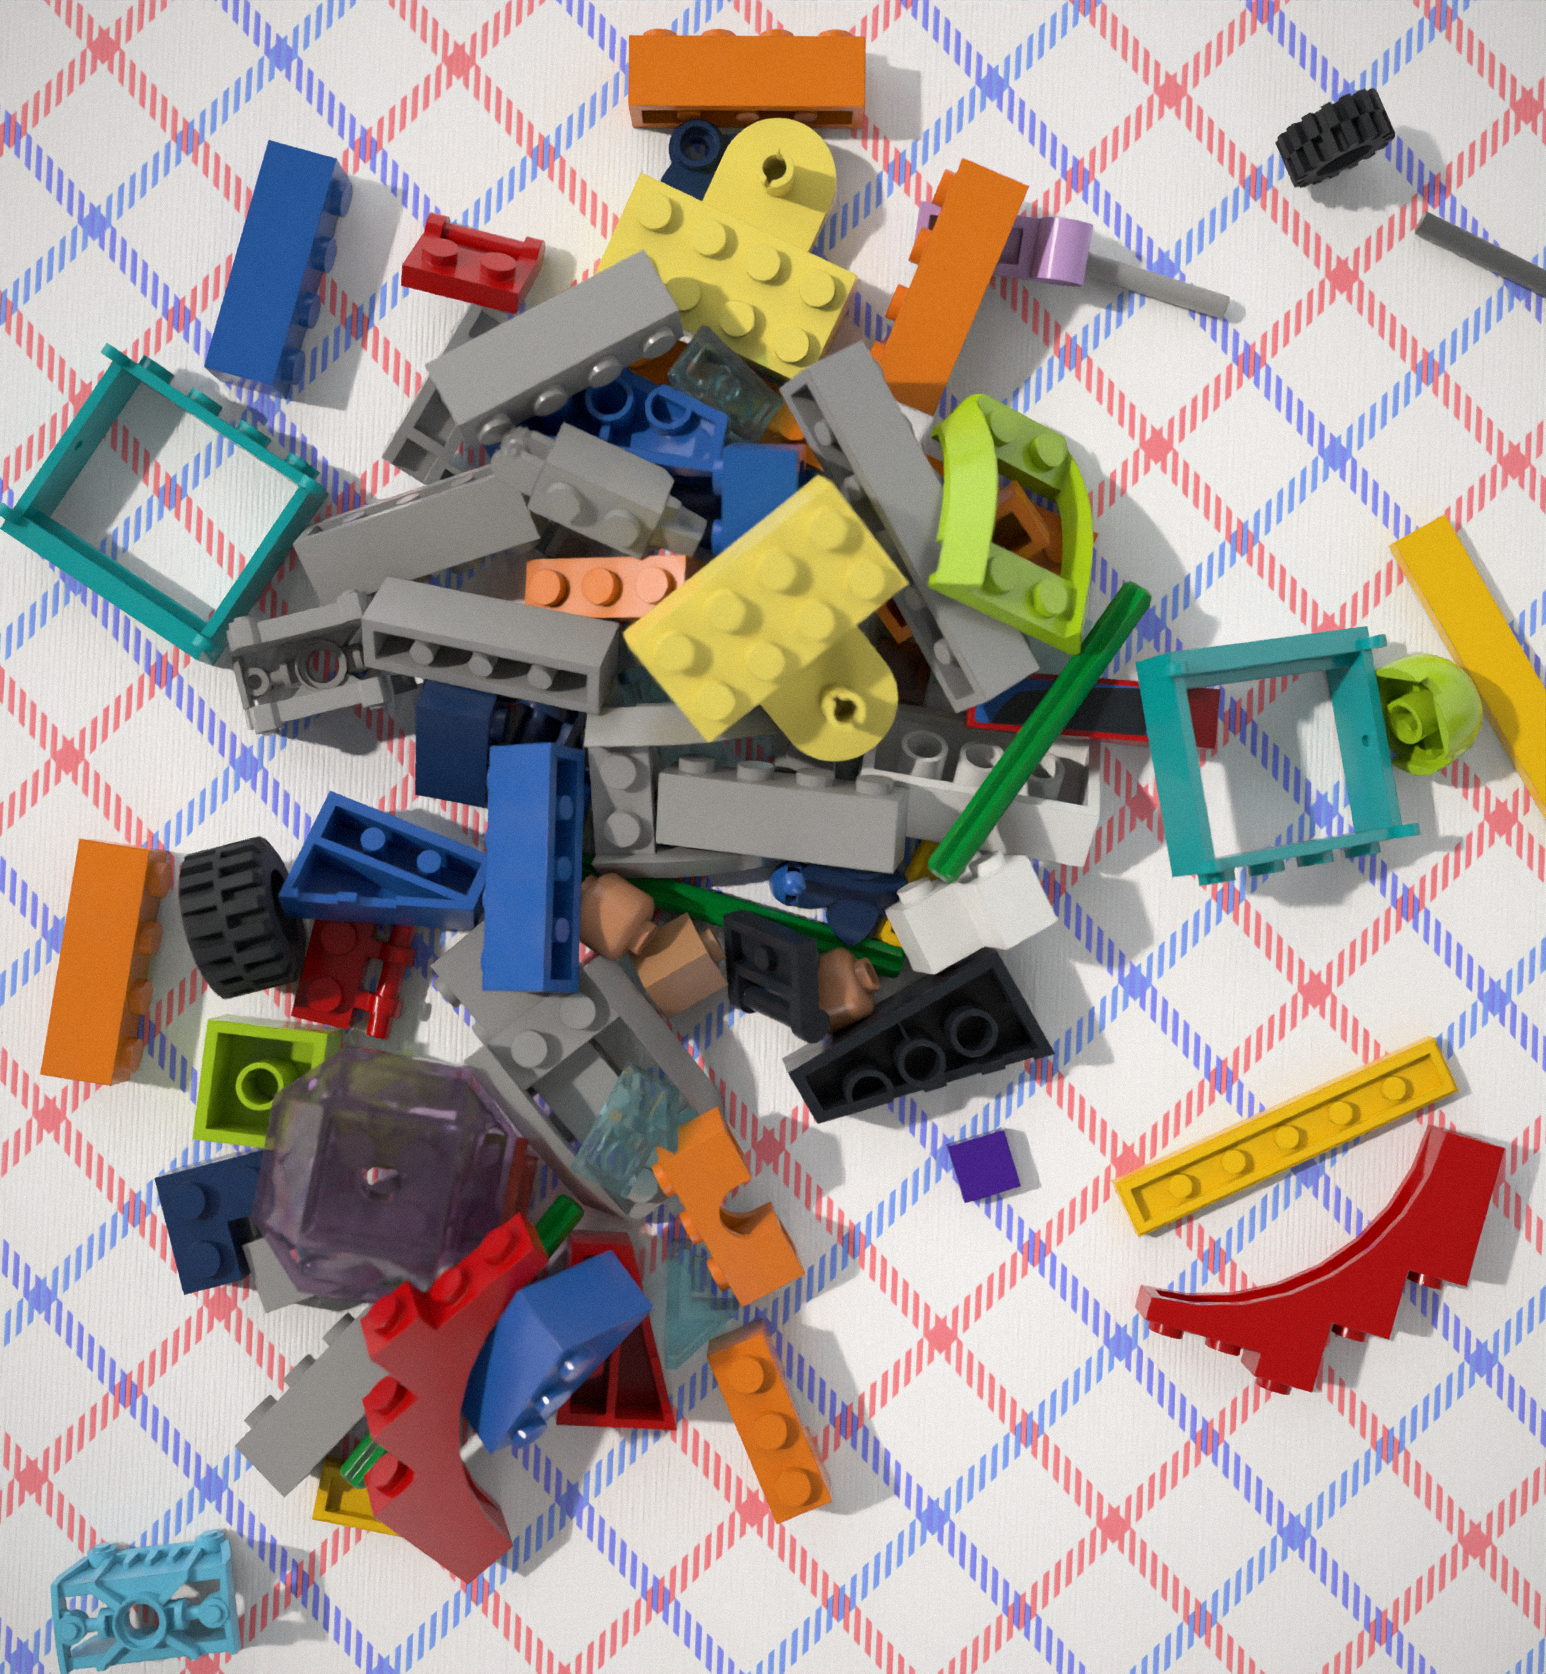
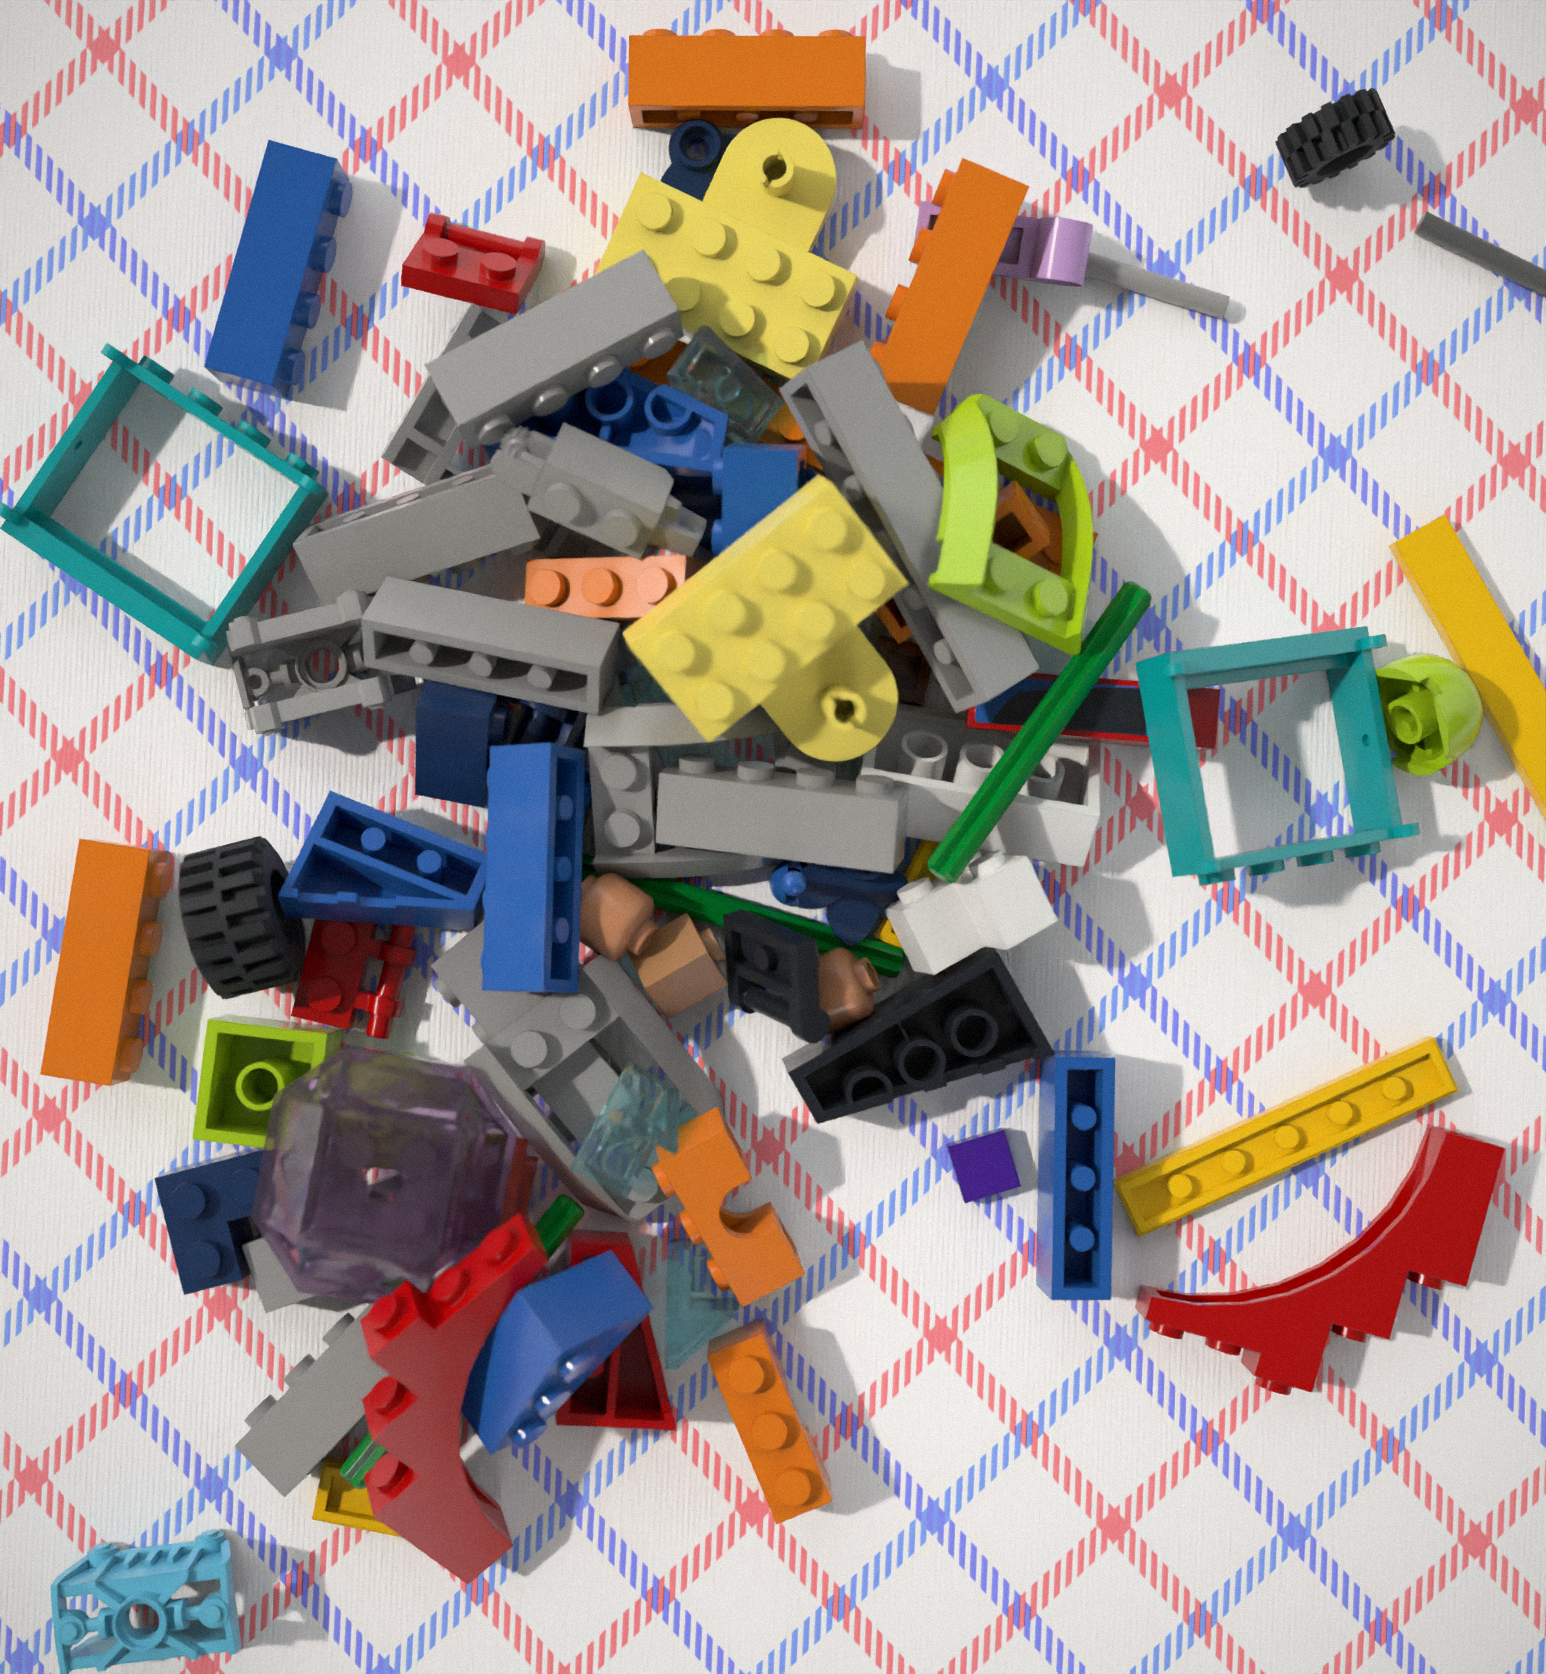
(1075, 1175): none -> blue brick

